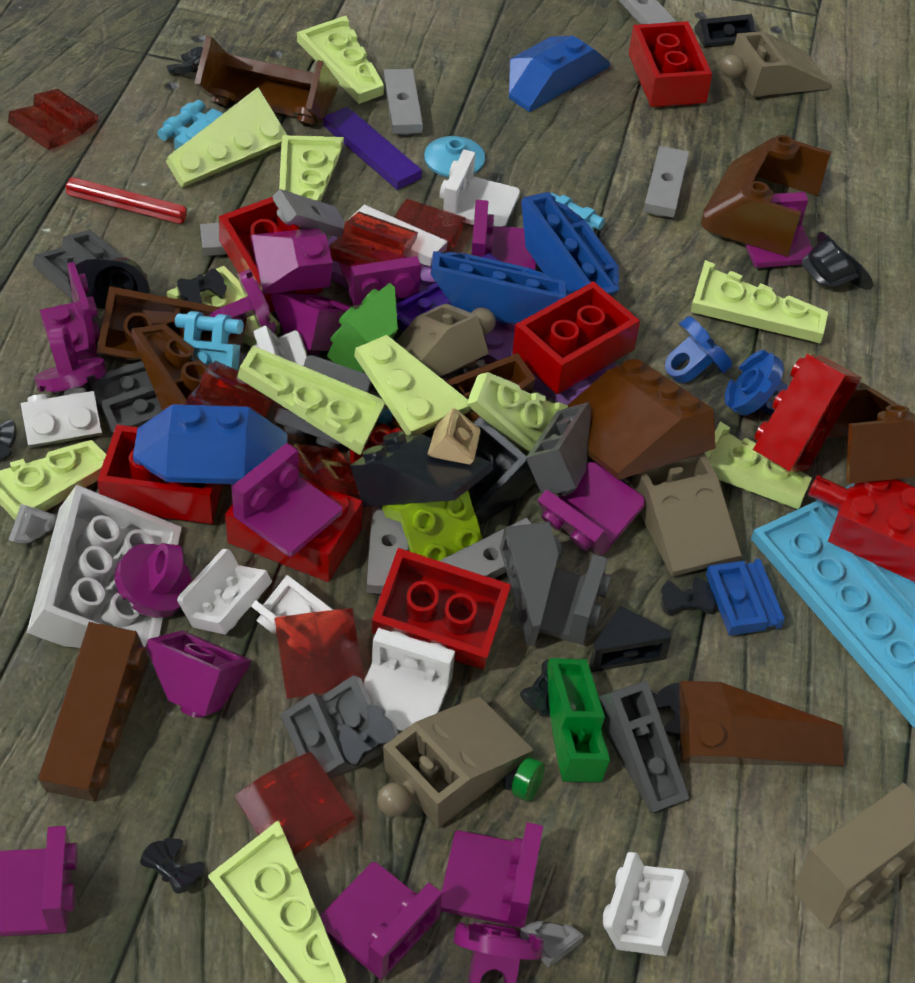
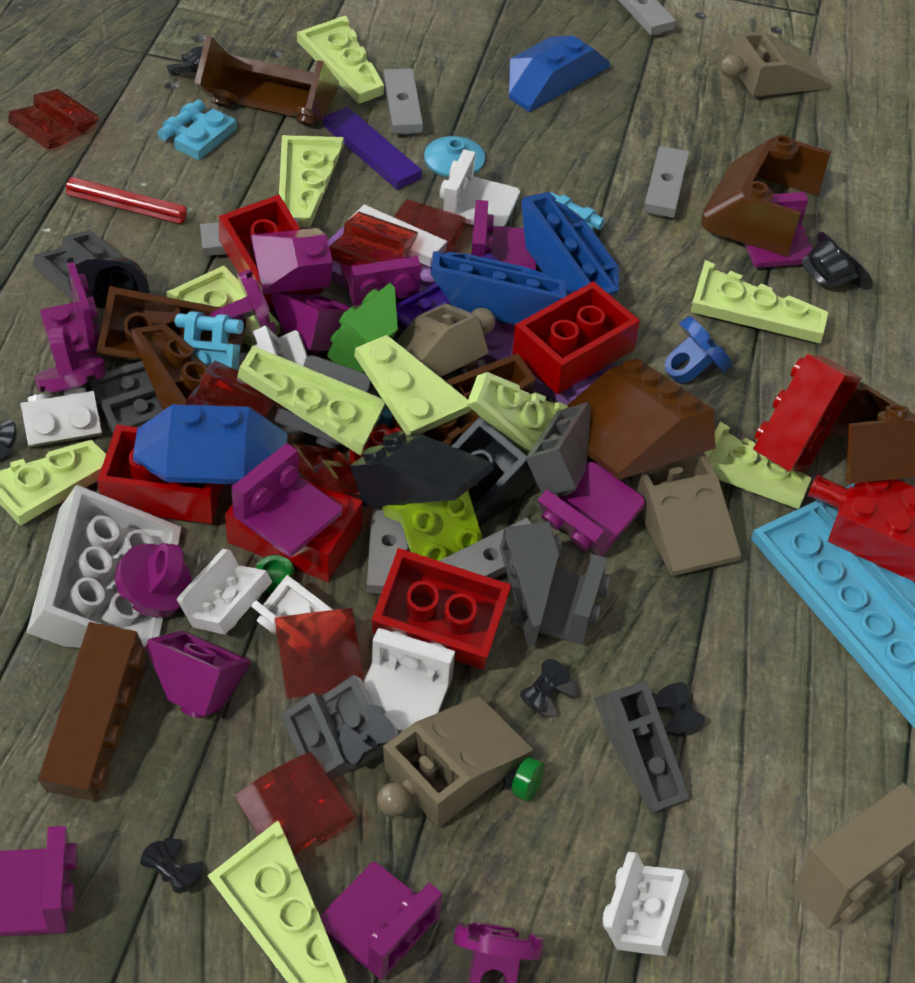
(31, 524): light grey tile -> none
(190, 289): black piece -> none
(231, 139): yellowish green wing -> none
(277, 569): none -> green tile
(308, 213): light grey tile -> none
(455, 438): tan slope -> none
(491, 876): magenta bracket -> none
(557, 939): light grey tile -> none
(576, 721): green slope -> none
(629, 642): black slope -> none
(669, 64): red brick -> none
(697, 597): black piece -> none
(723, 30): black slope -> none
(743, 728): reddish brown wedge -> none
(744, 597): blue plate -> none
(756, 384): blue tile -> none

